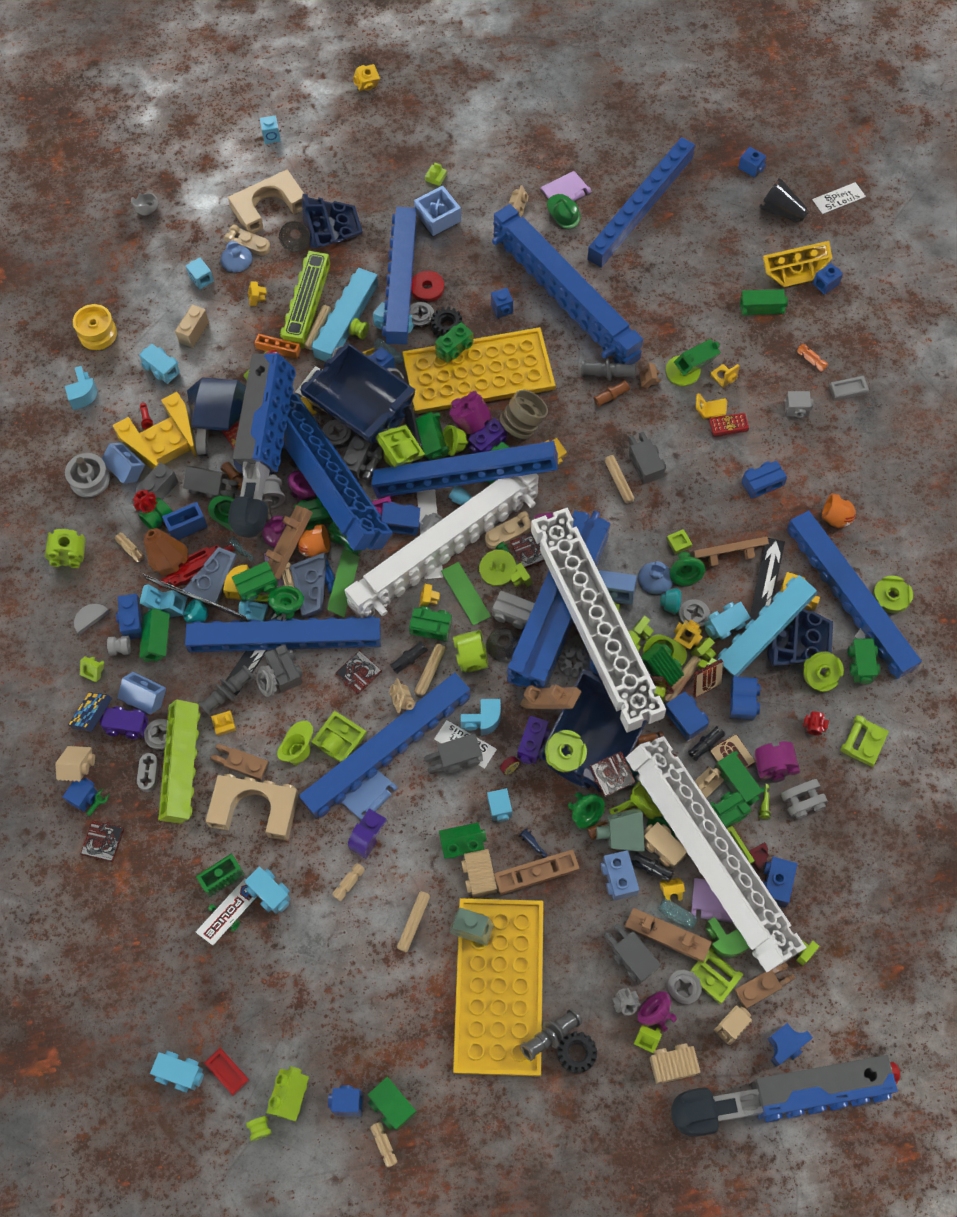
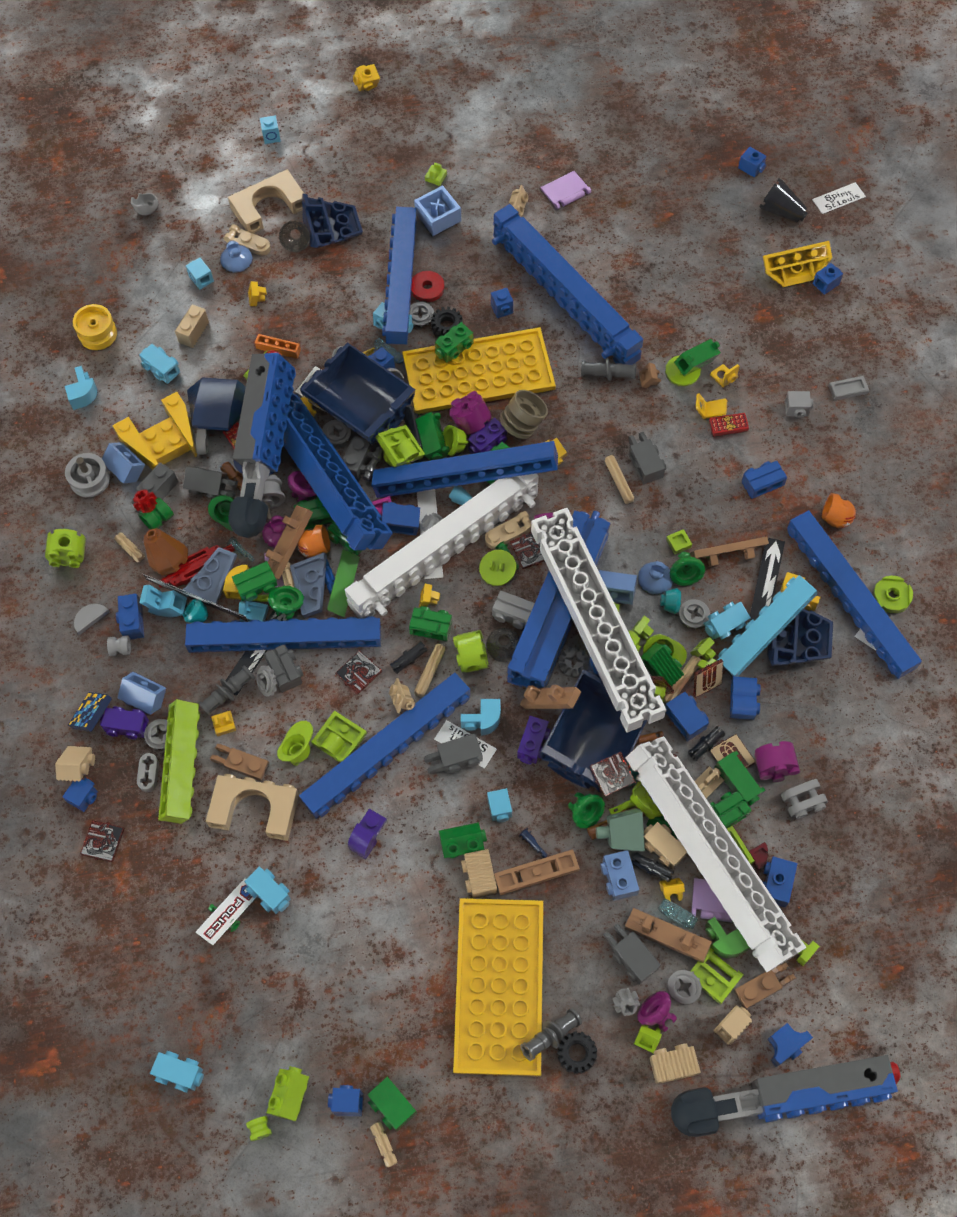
(90, 668): lime tile -> none
(99, 800): green hand -> none
(146, 422): red piece -> none
(154, 635): green brick -> none
(185, 521): blue brick -> none
(220, 875): green brick -> none
(226, 1071): red tile -> none
(306, 298): brick -> none
(319, 322): tan axle -> none
(348, 882): tan axle -> none
(350, 306): medium azure brick -> none
(359, 328): lime wheel -> none
(370, 795): medium blue piece -> none
(413, 921): tan axle -> none
(465, 593): bright green sticker -> none
(472, 926): sand green torso -> none
(509, 765): dark red tile -> none
(521, 576): lime tile -> none
(555, 756): lime plate -> none
(564, 211): green piece -> none
(611, 393): dark orange pin -> none
(640, 202): blue brick -> none
(682, 638): yellow brick -> none
(763, 302): green brick -> none
(765, 805): lime piece -> none
(812, 357): orange axle -> none
(816, 663): lime plate -> none
(816, 723): red gear -> none
(863, 660): green brick -> none
(870, 744): lime plate -> none

